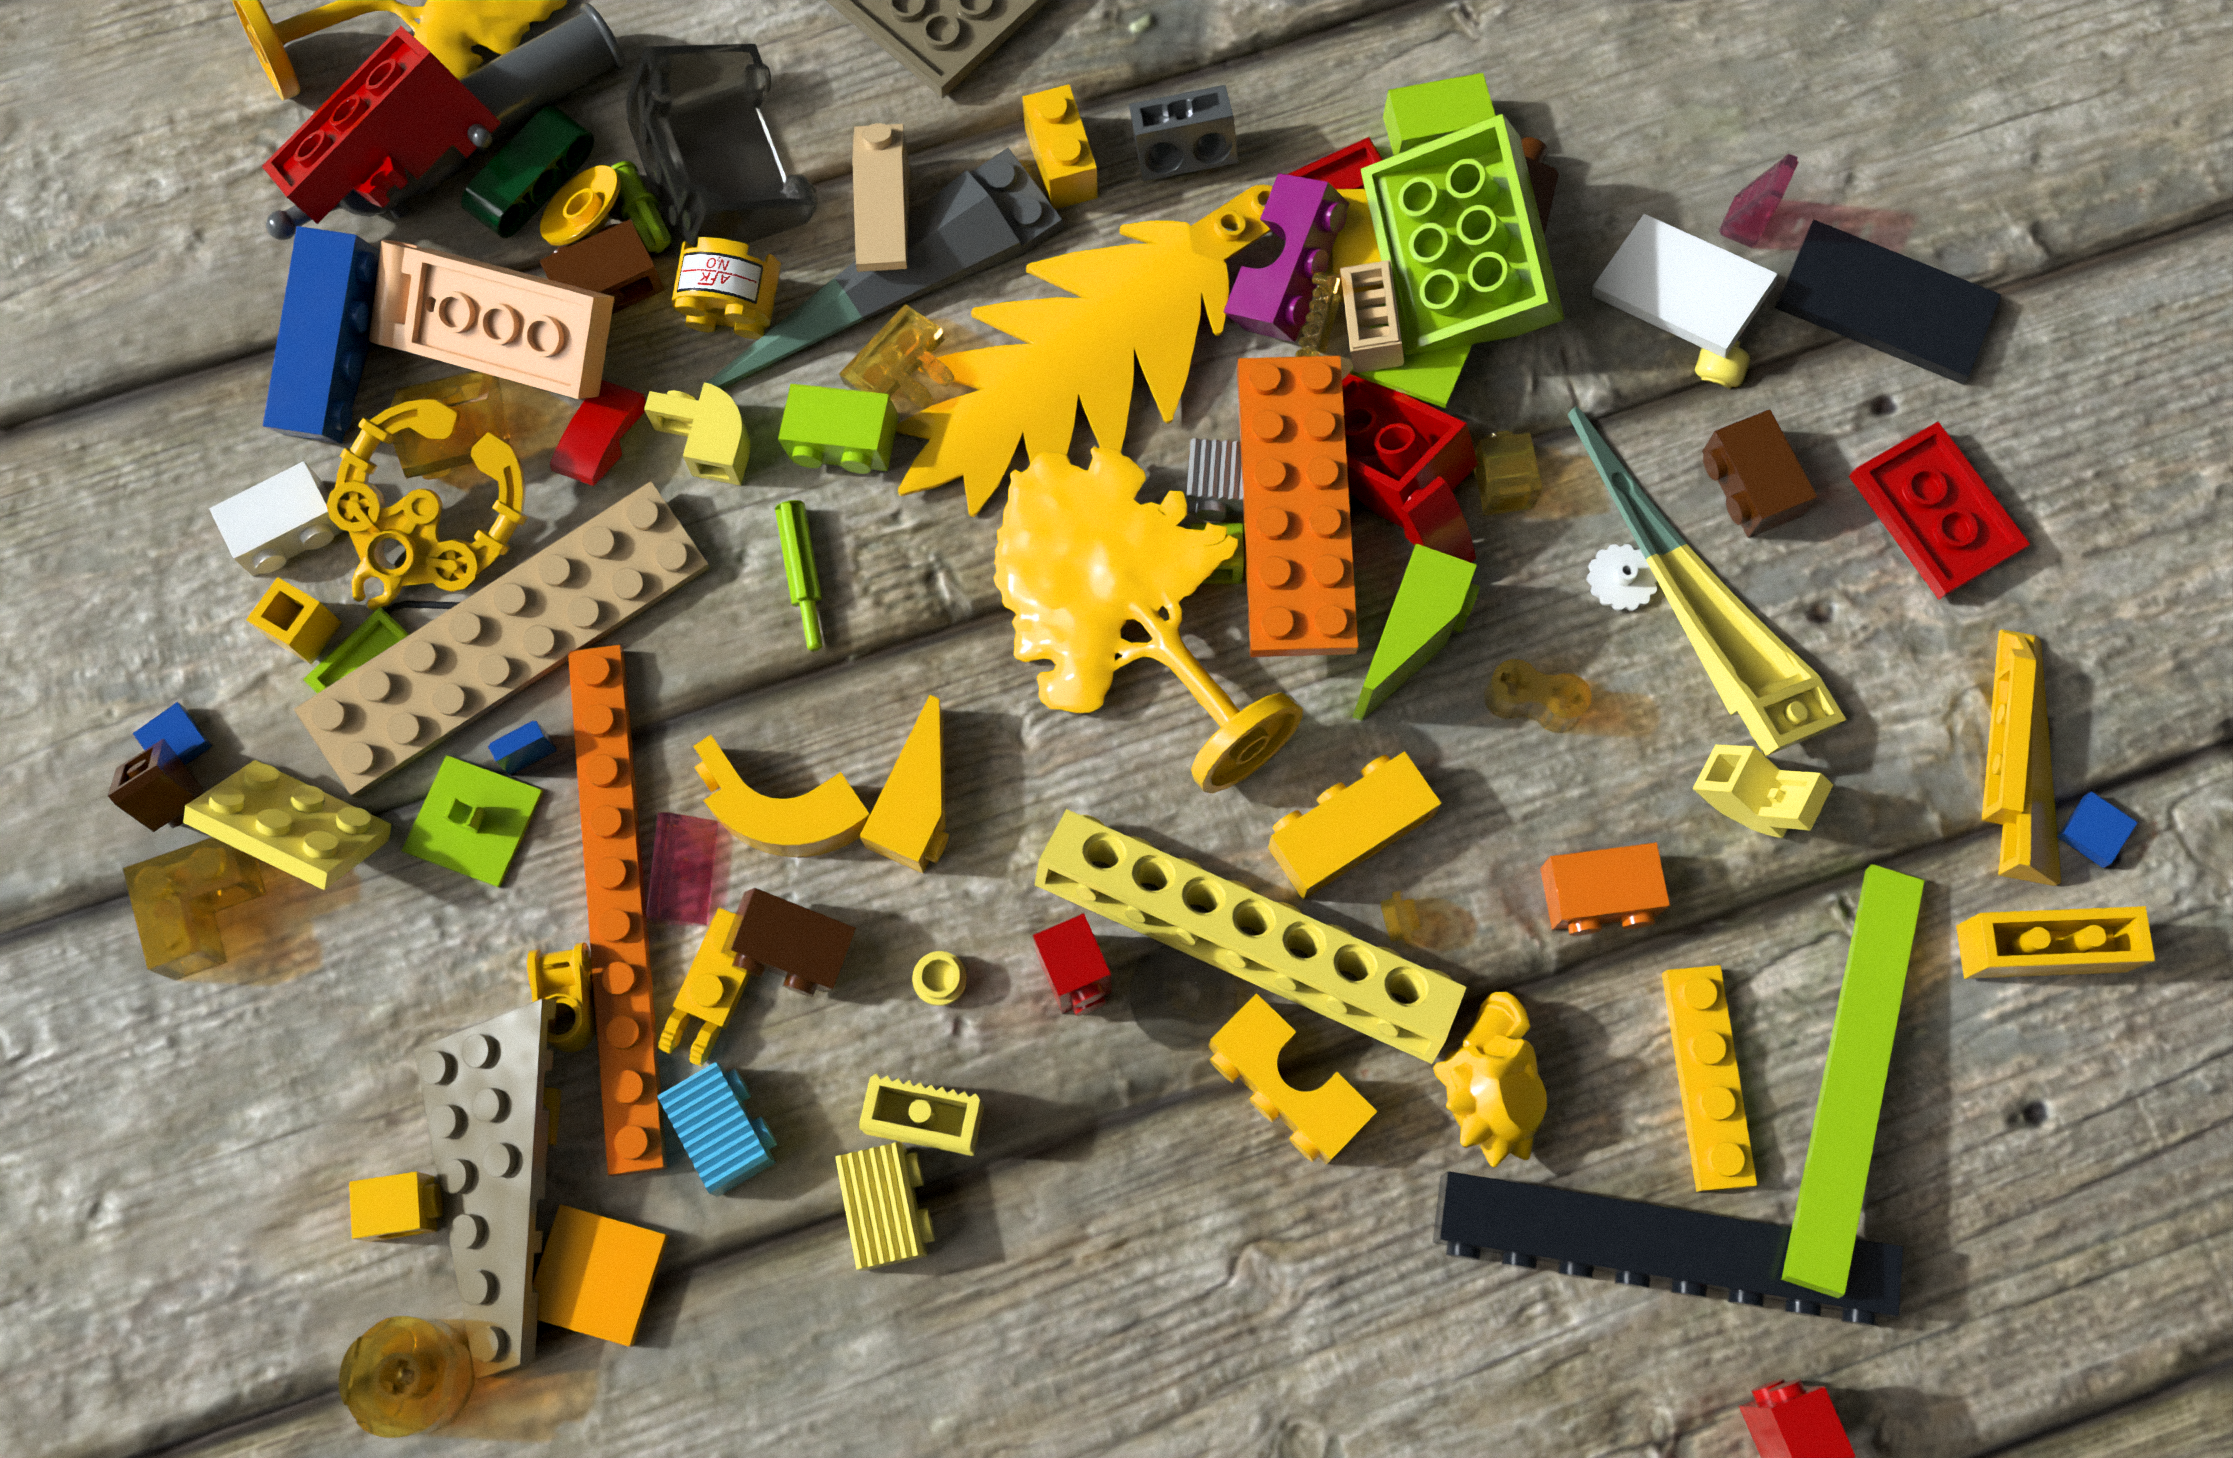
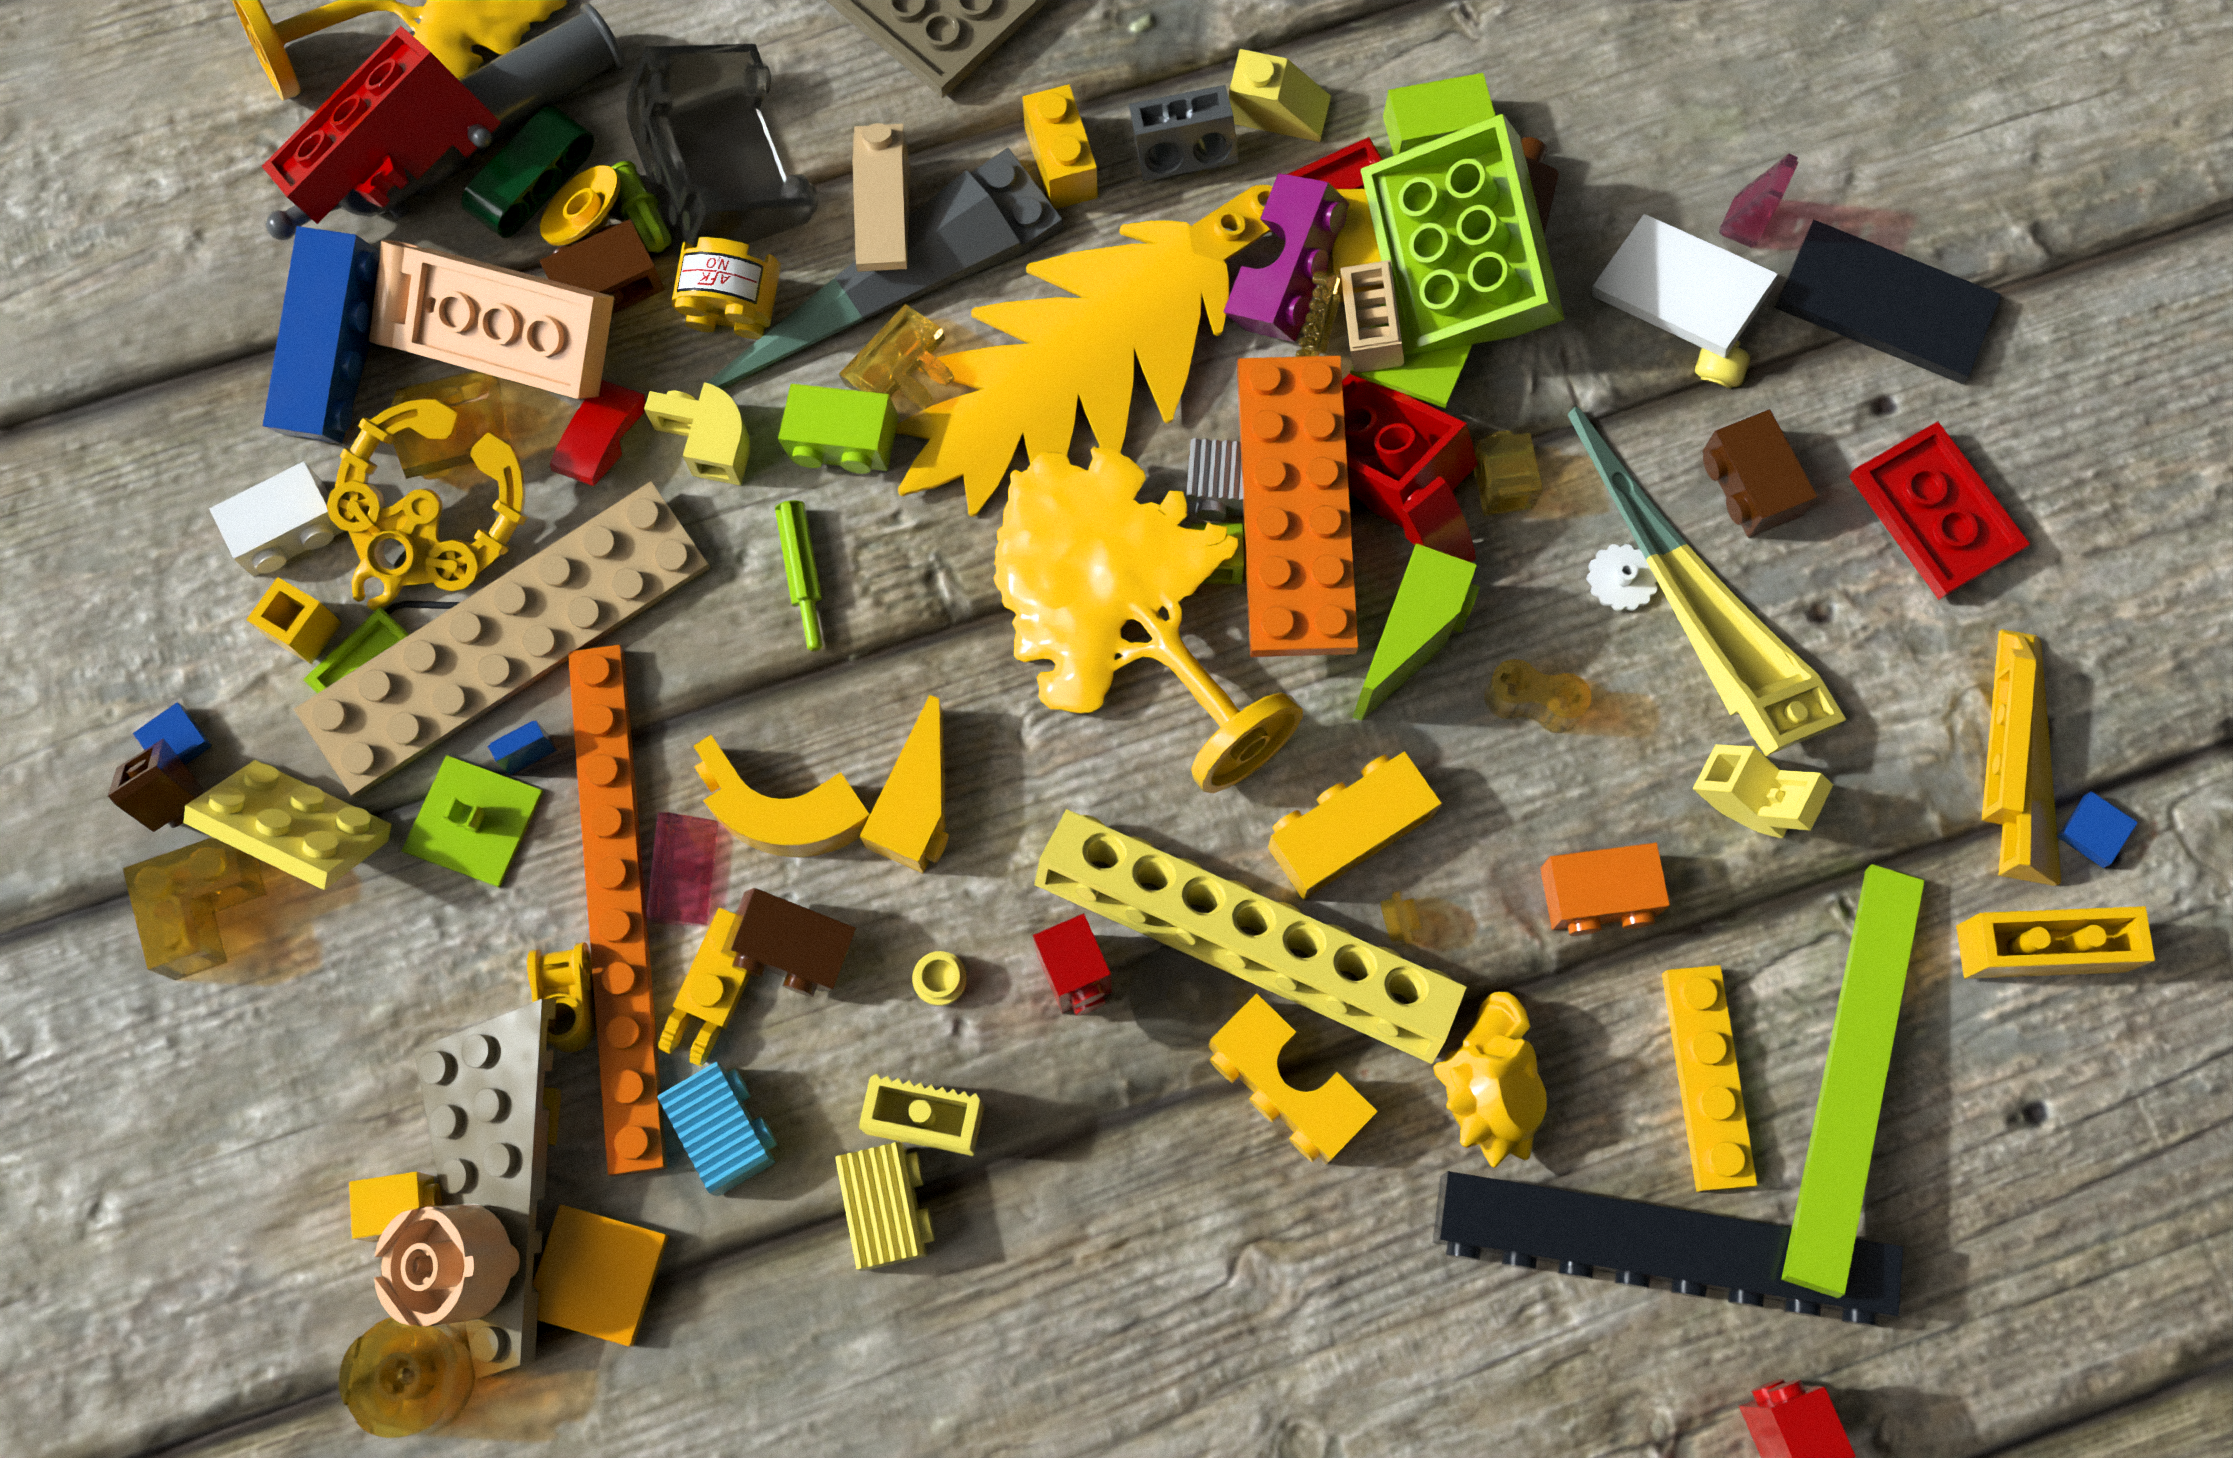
(444, 1264): none -> light nougat brick
(1277, 97): none -> light yellow slope

